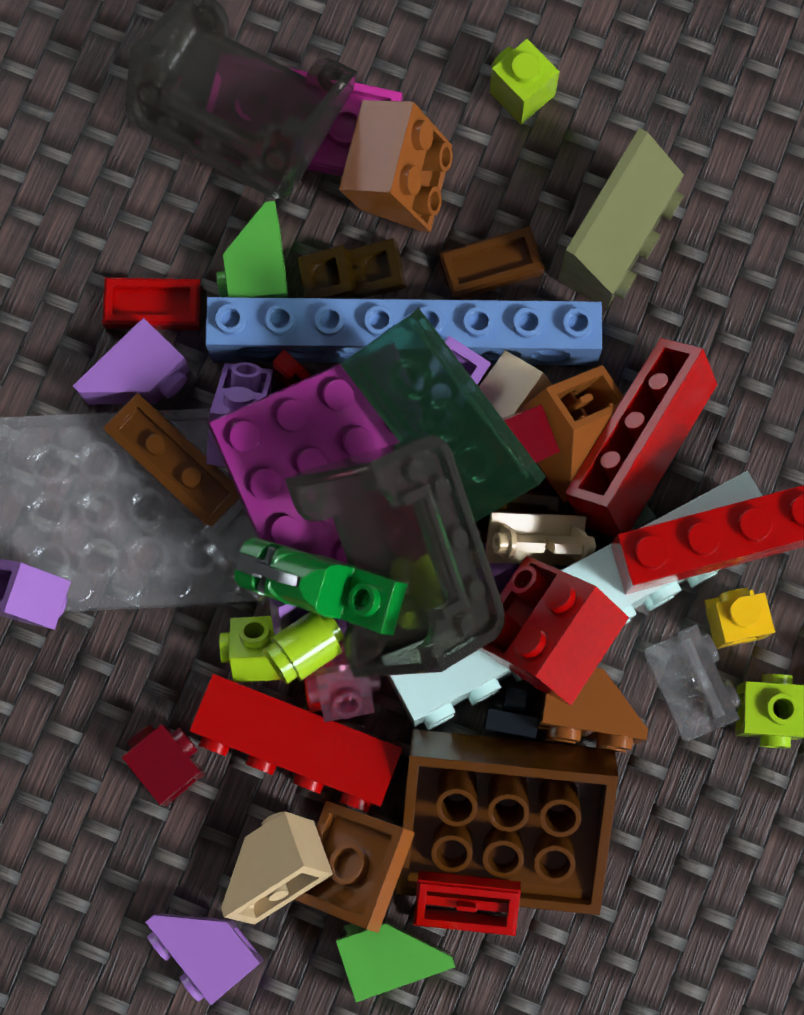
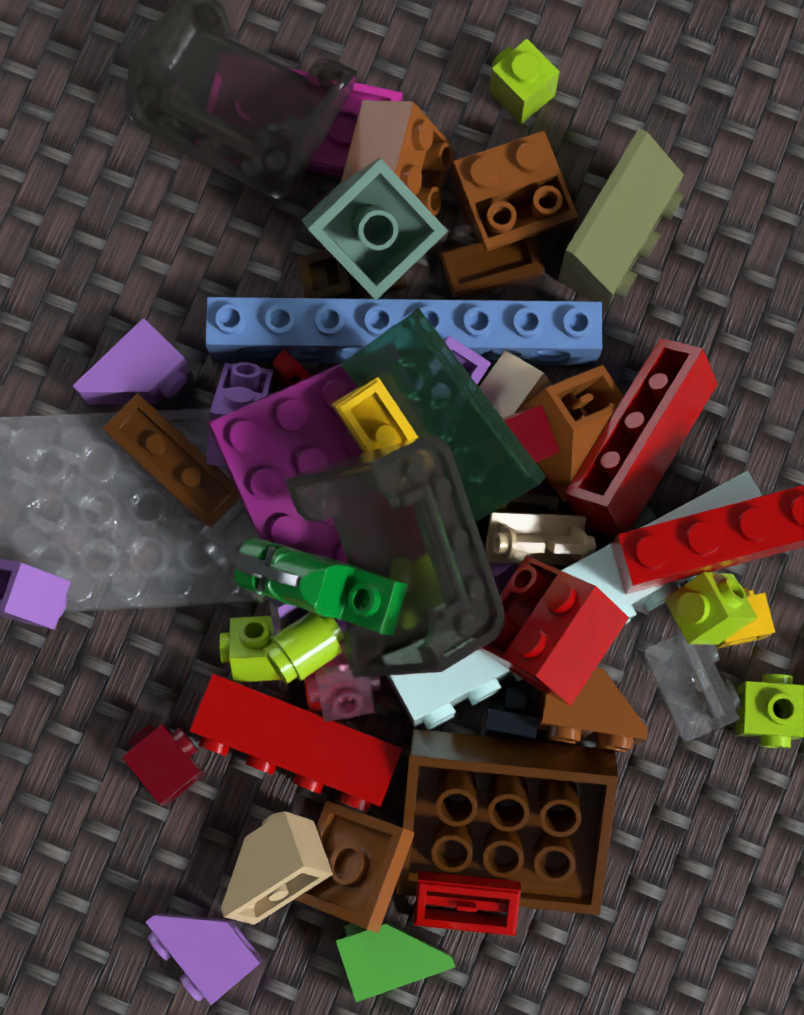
(161, 302): red tile -> none
(255, 259): bright green slope -> none
(373, 417): none -> yellow slope
(374, 226): none -> sand green slope
(513, 191): none -> dark orange slope
(710, 608): none -> lime brick

